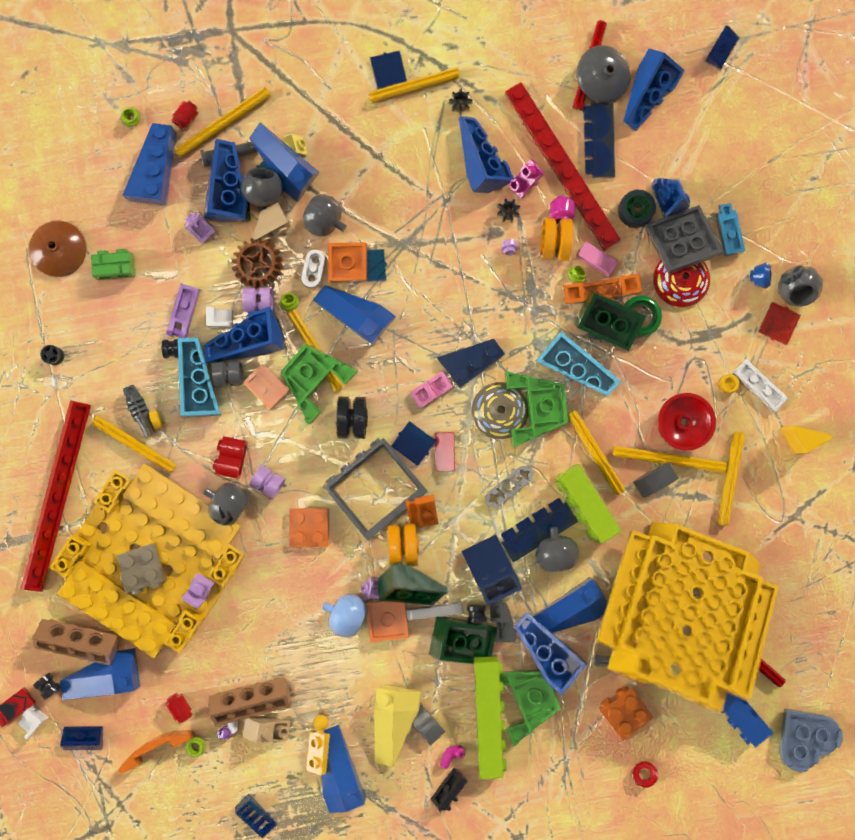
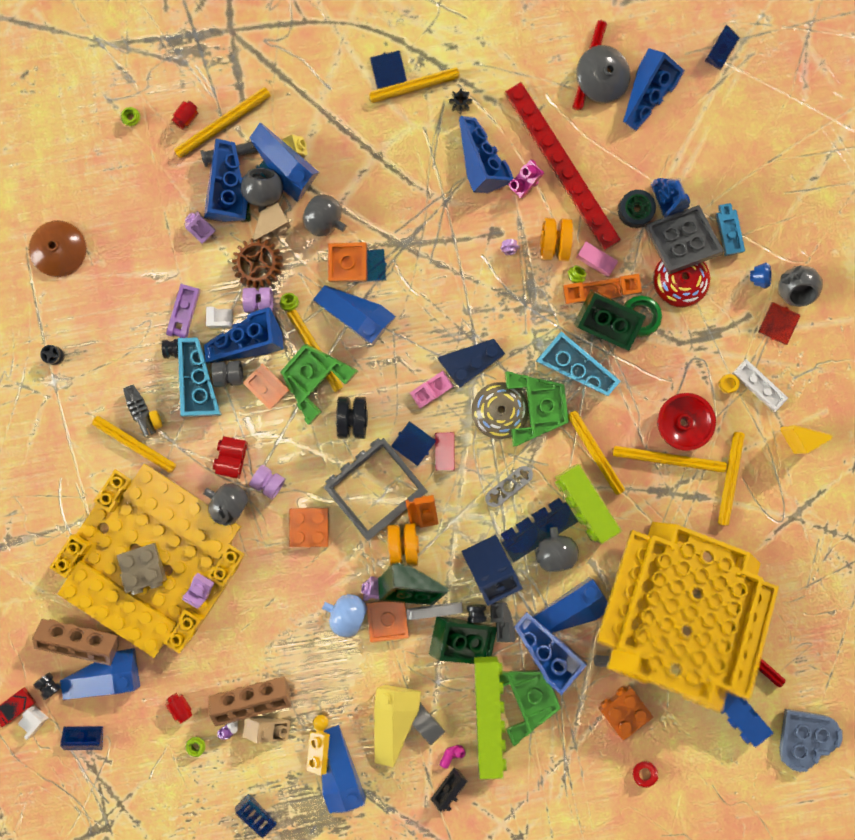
(55, 496): red plate -> none
(113, 265): bright green brick -> none
(153, 167): blue wedge -> none
(175, 738): orange slope -> none
(313, 269): white plate -> none
(508, 204): black gear -> none
(562, 208): dark pink head -> none
(601, 134): clear blue windscreen -> none
(655, 480): dark grey slope -> none

